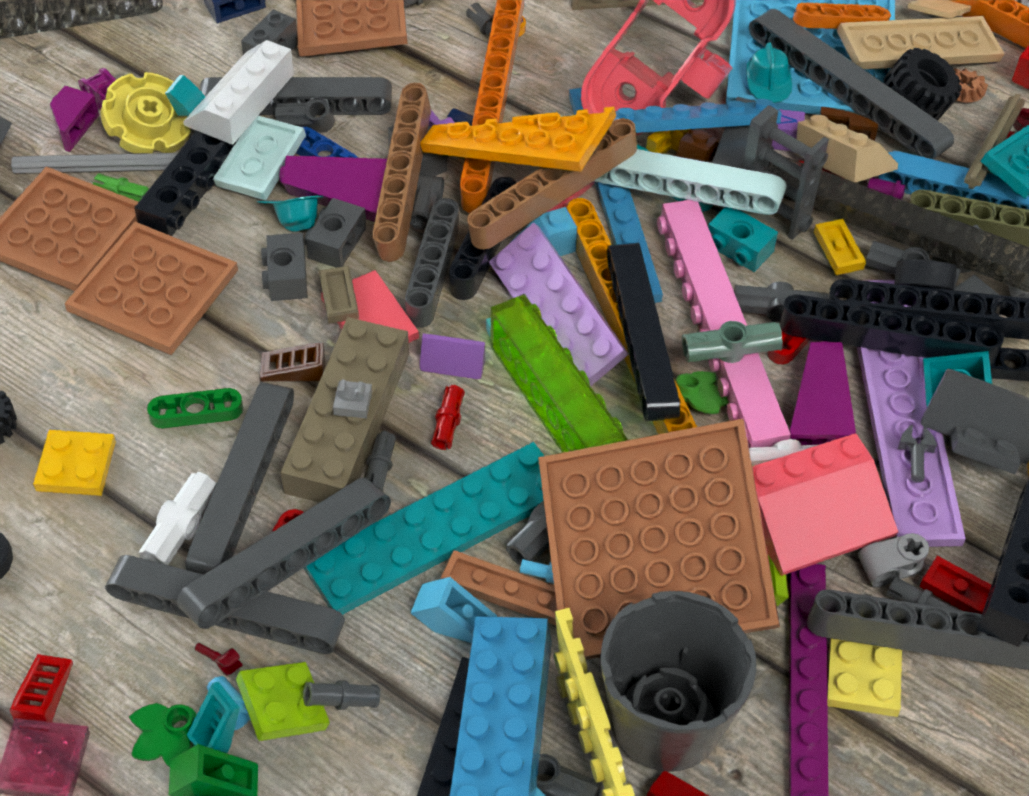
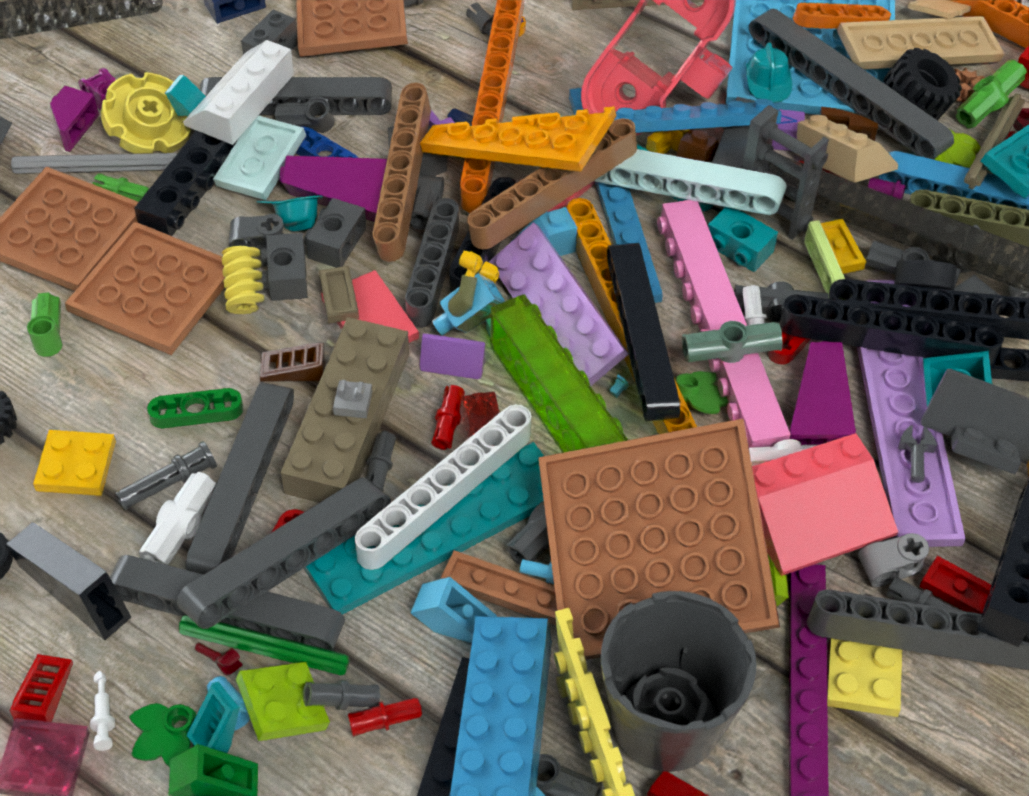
(45, 324): none -> bright green piece
(70, 579): none -> slope
(102, 721): none -> white piece
(179, 469): none -> dark grey pin
(241, 279): none -> light yellow piece
(253, 230): none -> dark grey piece
(267, 645): none -> green axle
(383, 716): none -> red axle
(473, 300): none -> torso
(479, 410): none -> clear red brick
(507, 431): none -> white beam
(620, 385): none -> medium azure piece
(752, 305): none -> white axle
(822, 255): none -> yellowish green tile
(962, 151): none -> lime plate
(991, 94): none -> bright green piece

